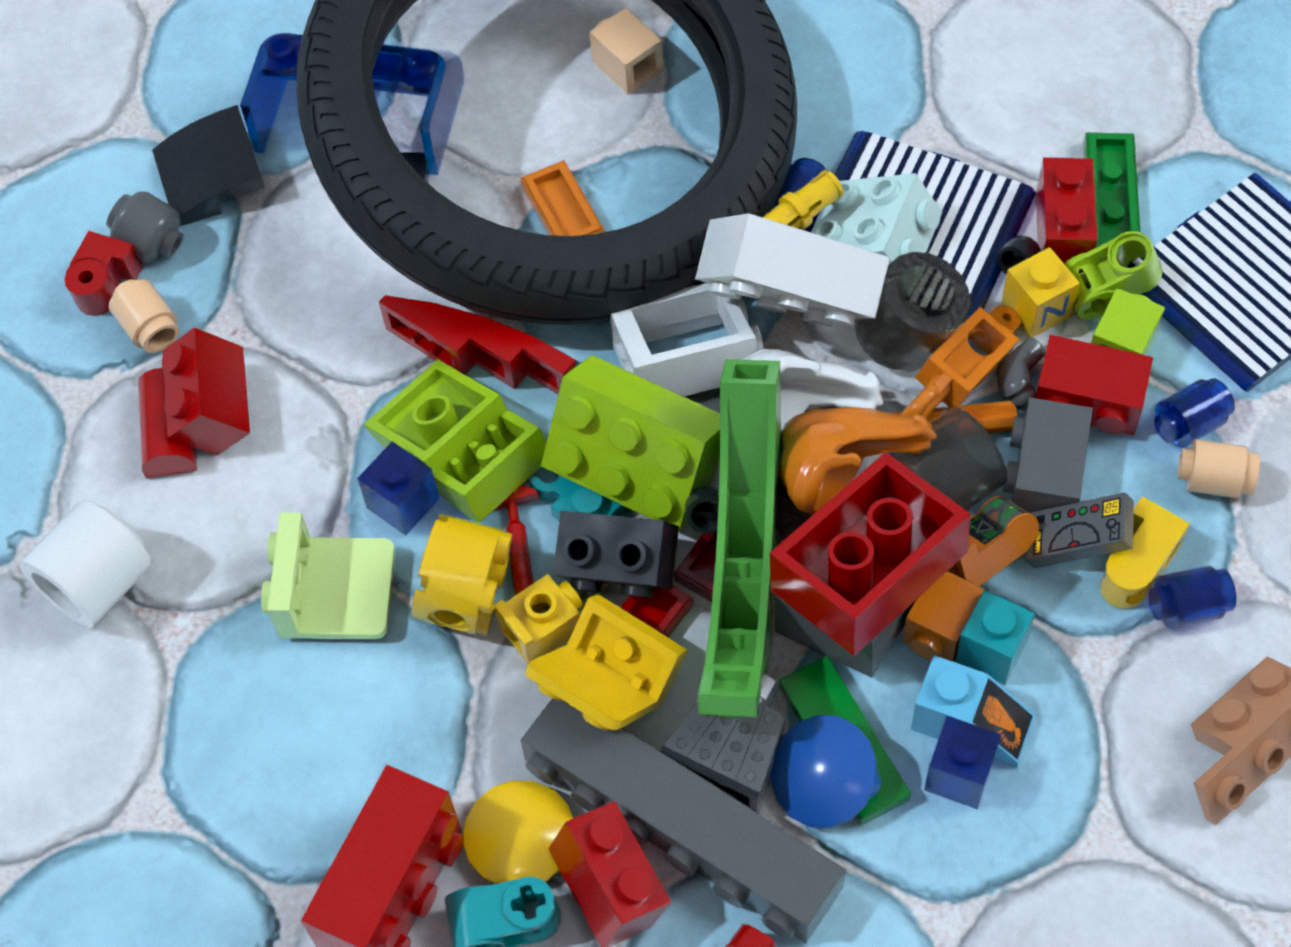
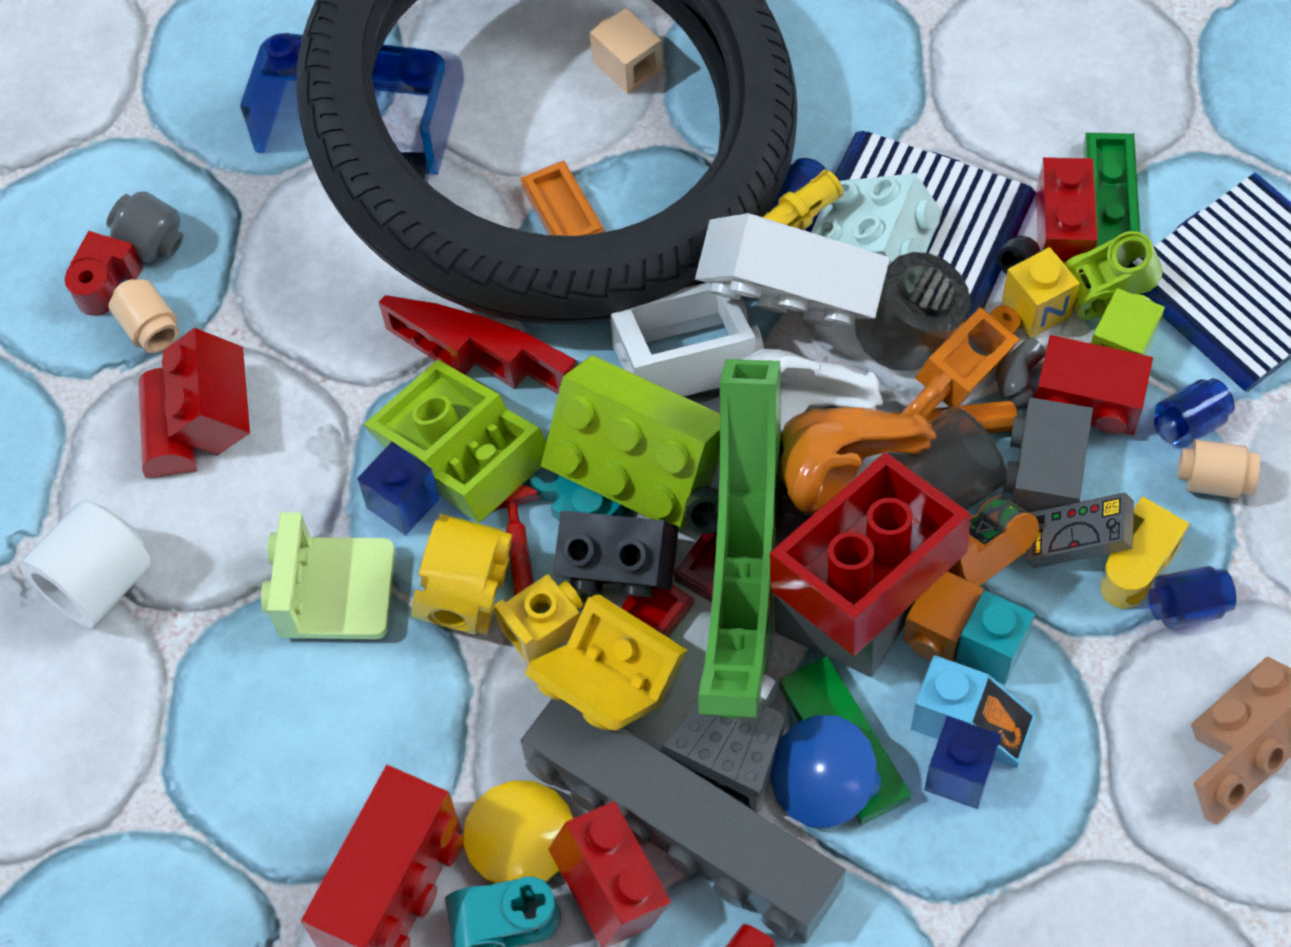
(207, 165): black slope -> none

